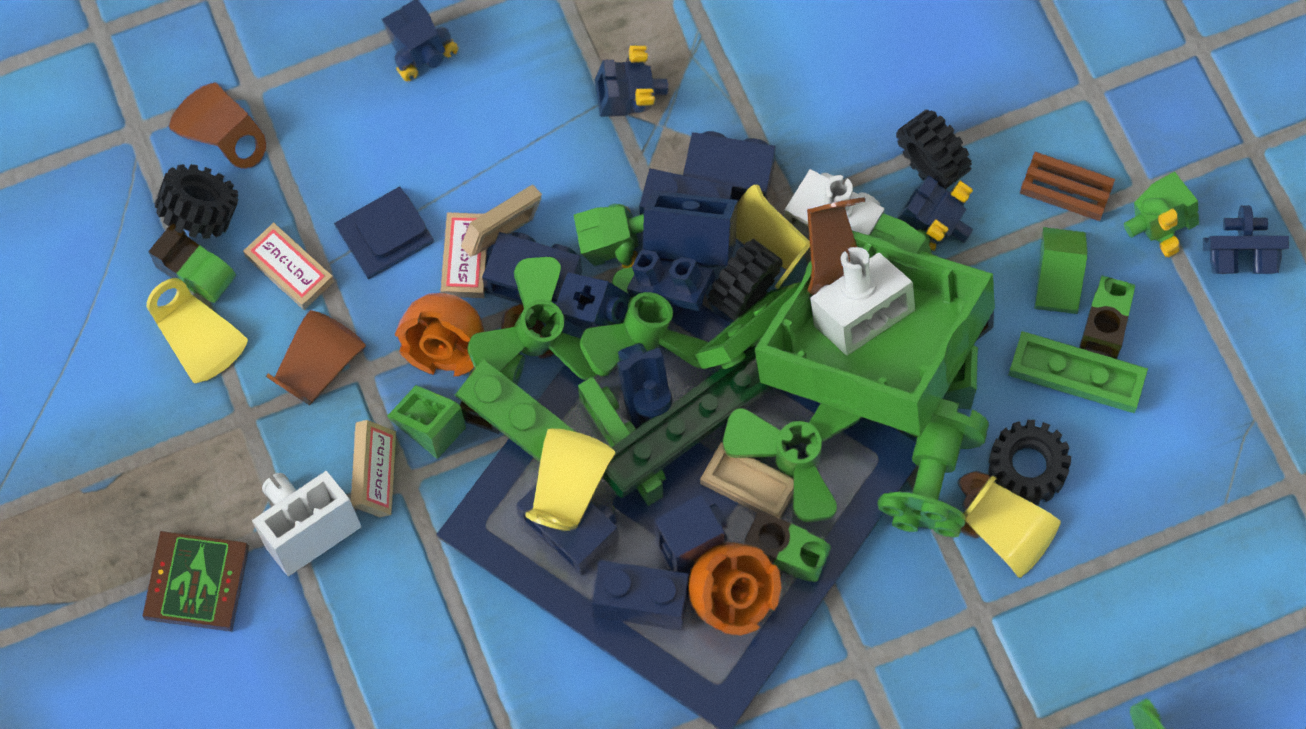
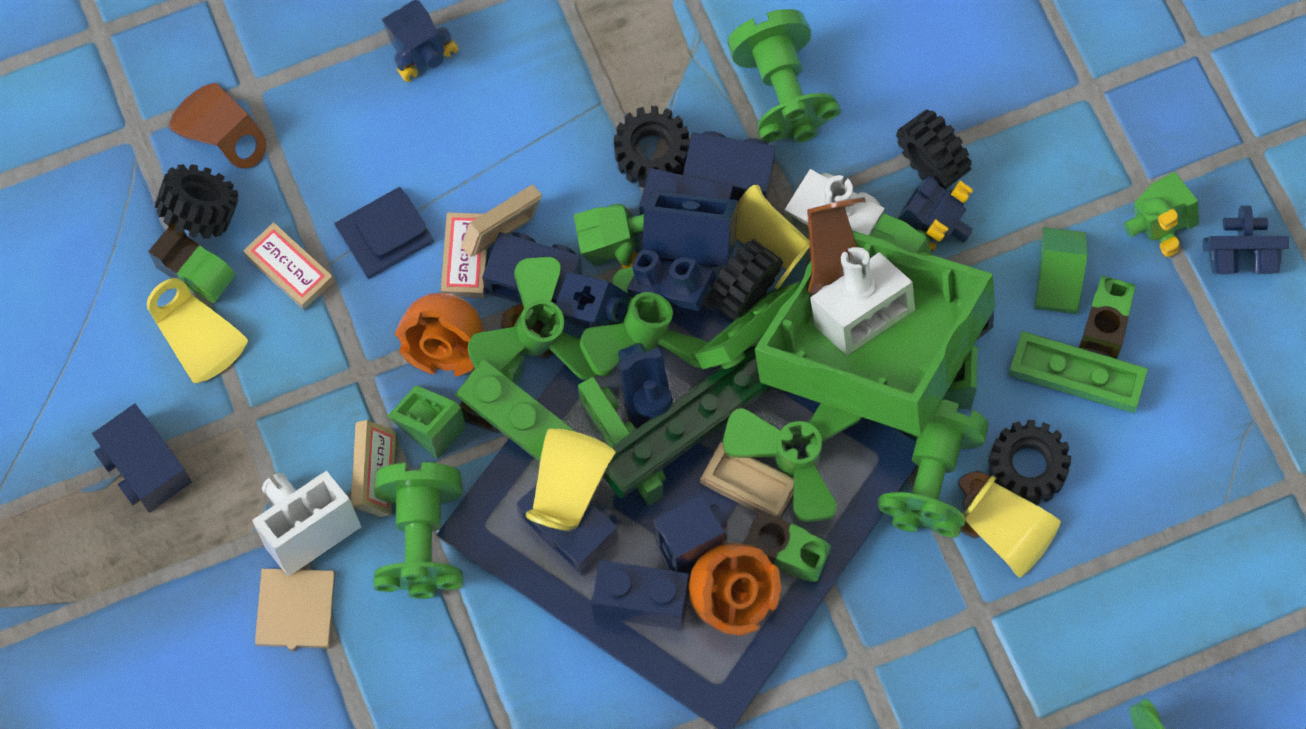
(141, 458): none -> dark blue brick
(196, 581): tile -> none
(295, 609): none -> tan piece
(316, 356): dark orange piece -> none
(418, 514): none -> bright green piece
(627, 85): dark blue piece -> none
(646, 125): none -> black tyre
(773, 50): none -> bright green piece
(1071, 172): dark orange tile -> none

